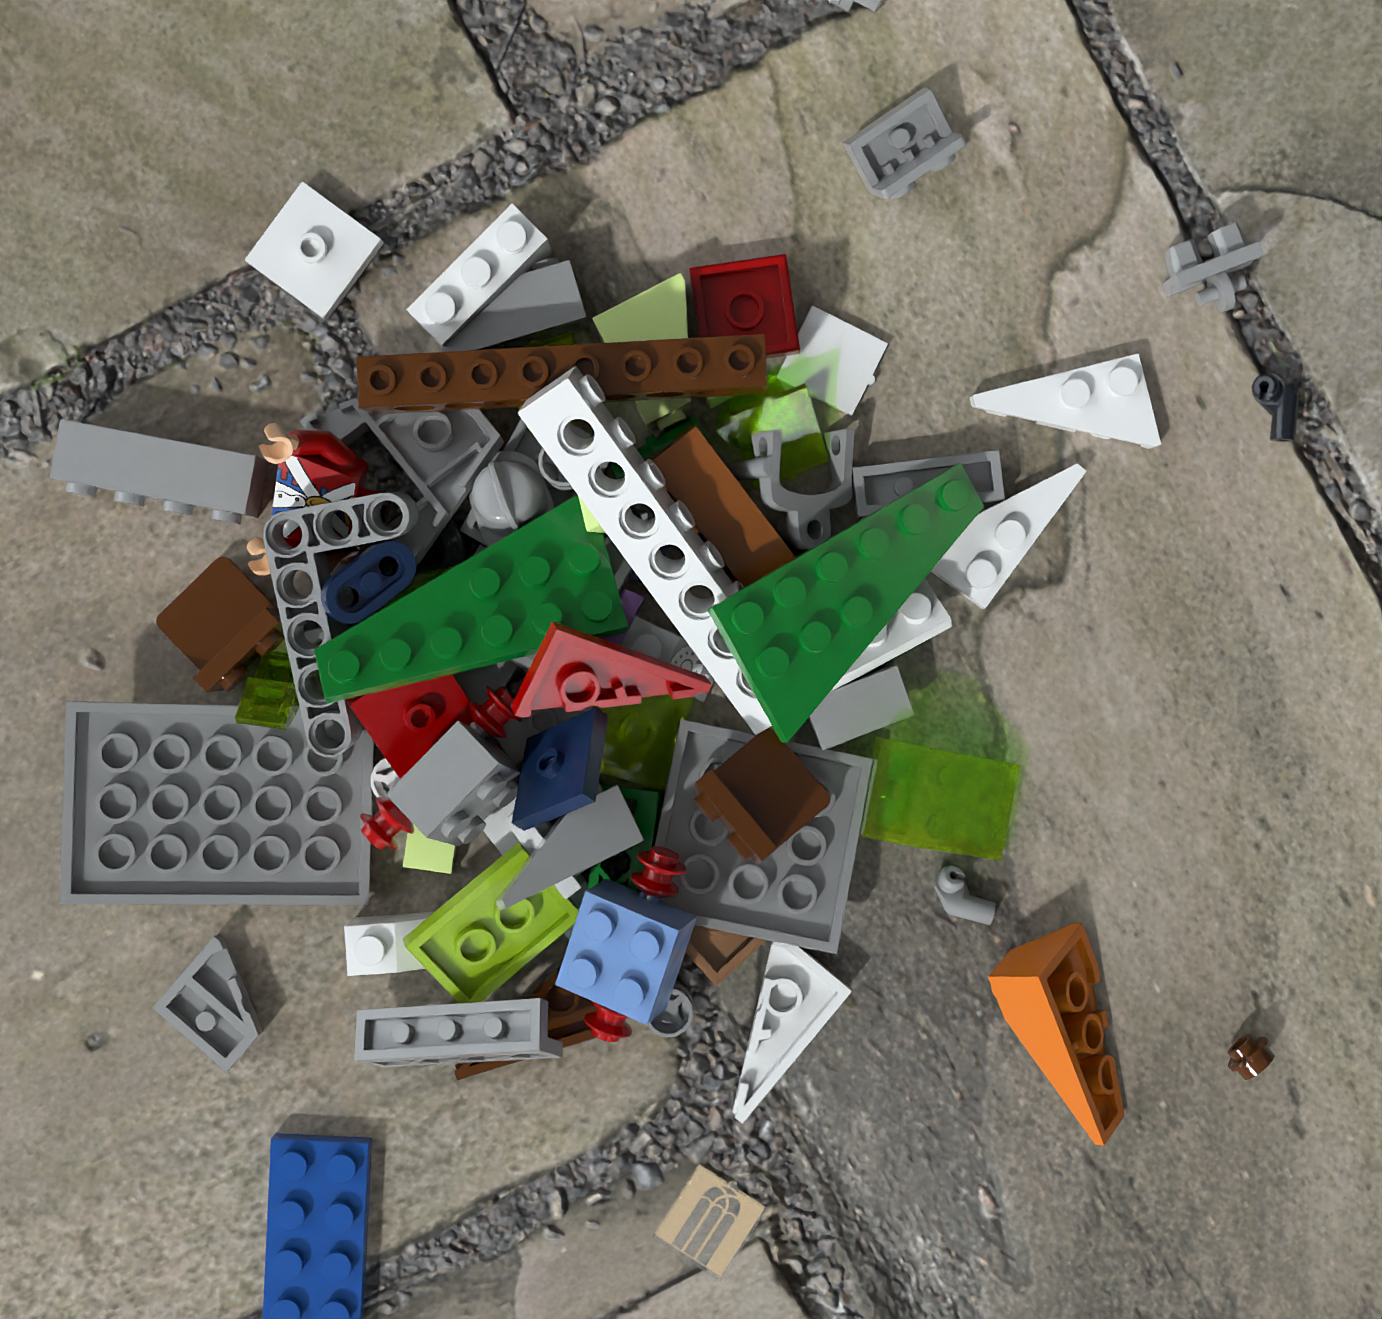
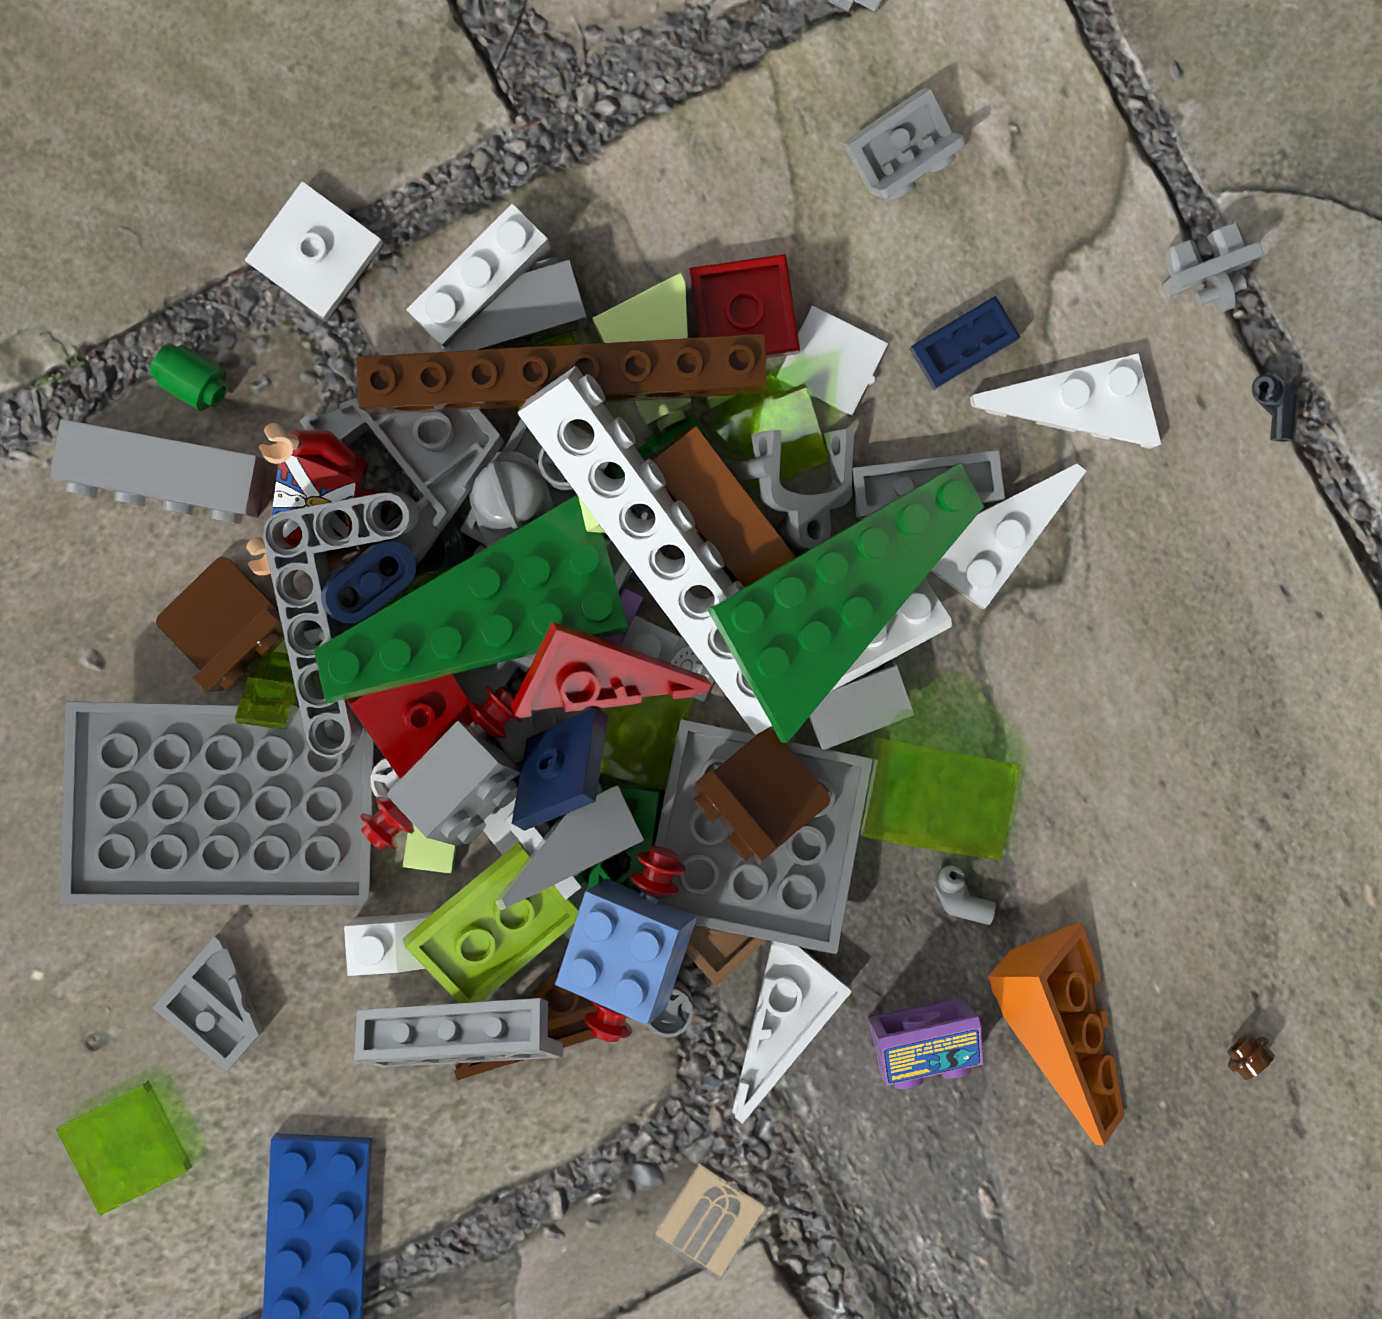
(124, 1148): none -> clear neon green plate
(189, 376): none -> green brick
(927, 1042): none -> slope
(964, 342): none -> dark blue plate

